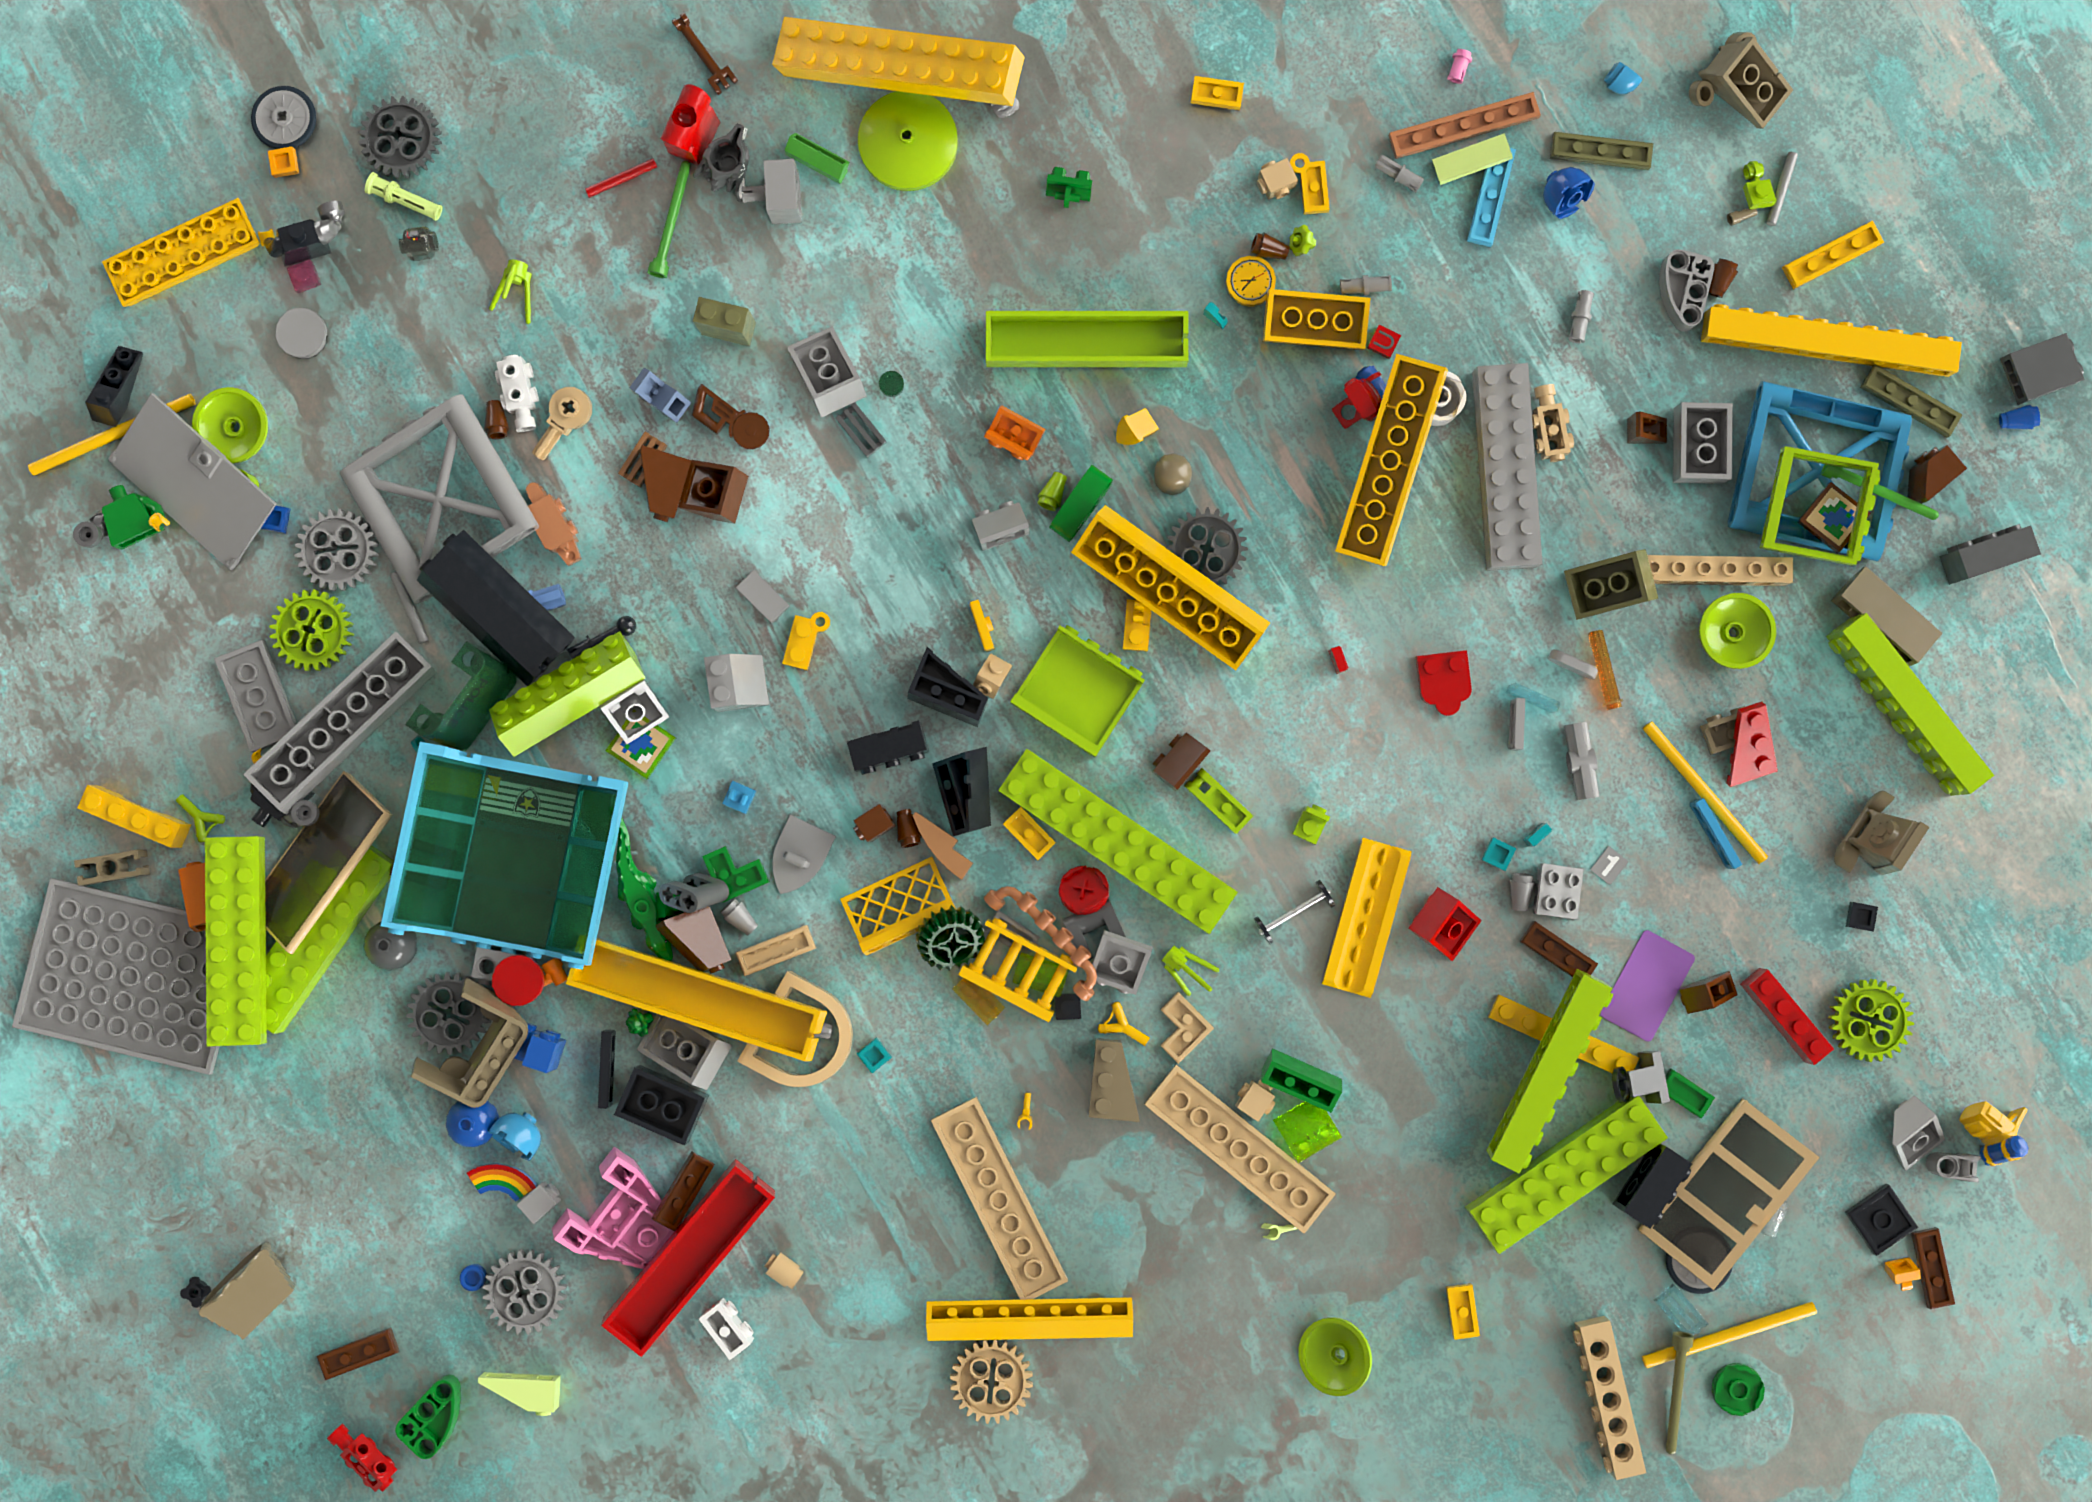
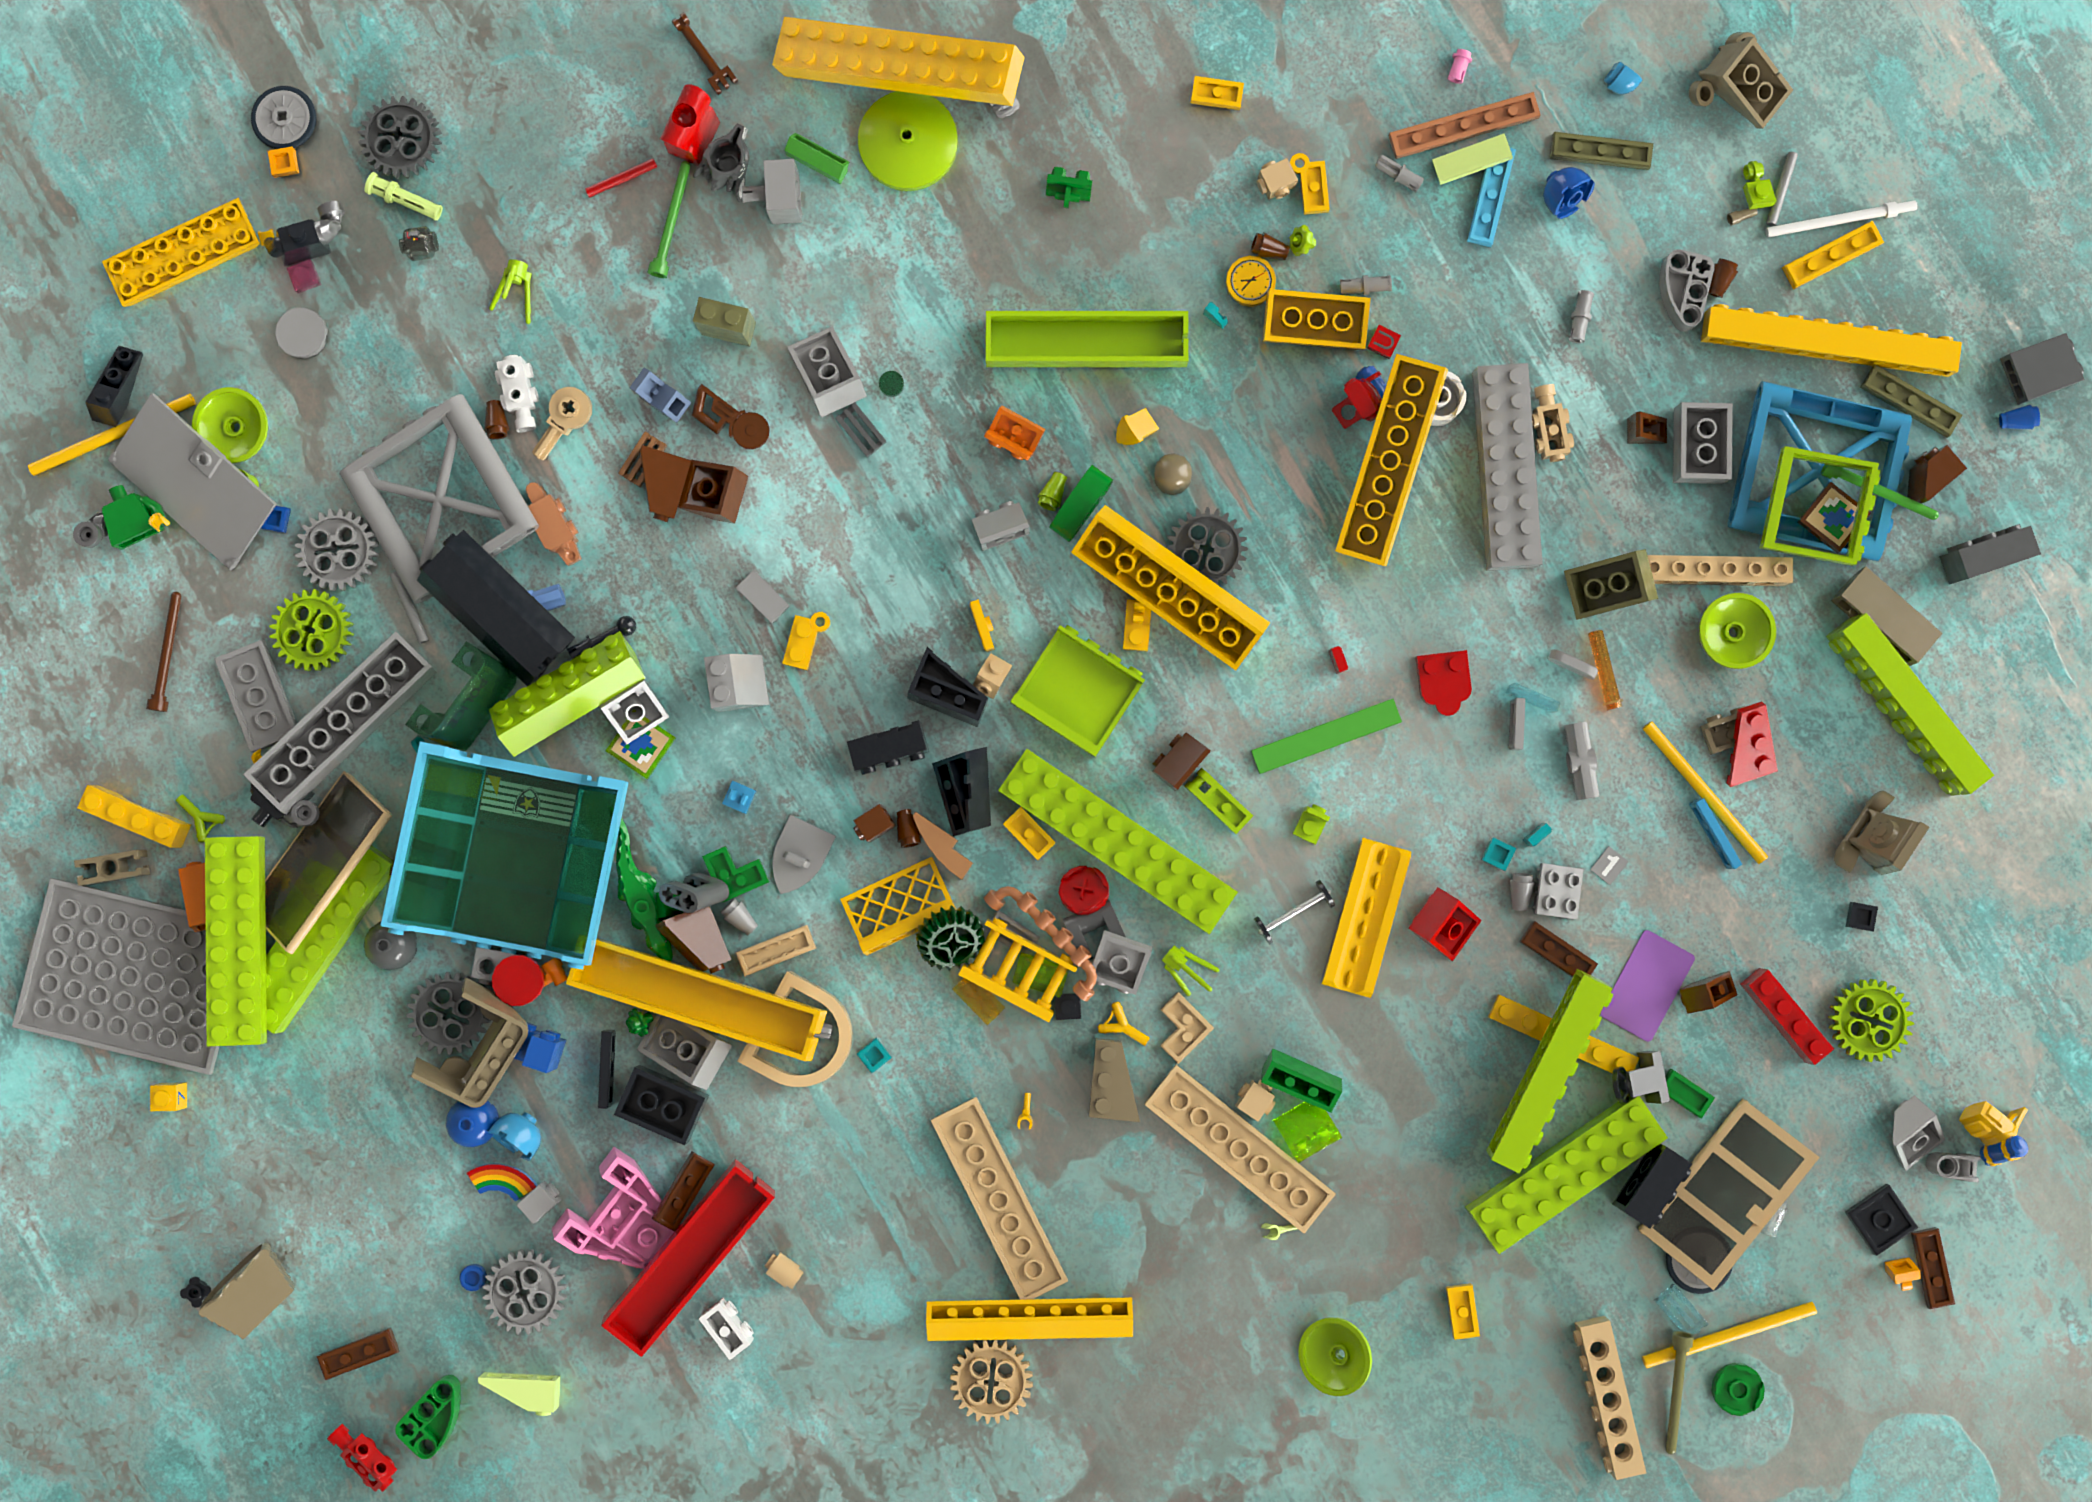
(158, 699): none -> reddish brown piece
(168, 1096): none -> yellow brick
(1326, 736): none -> bright green tile
(1888, 210): none -> white bar

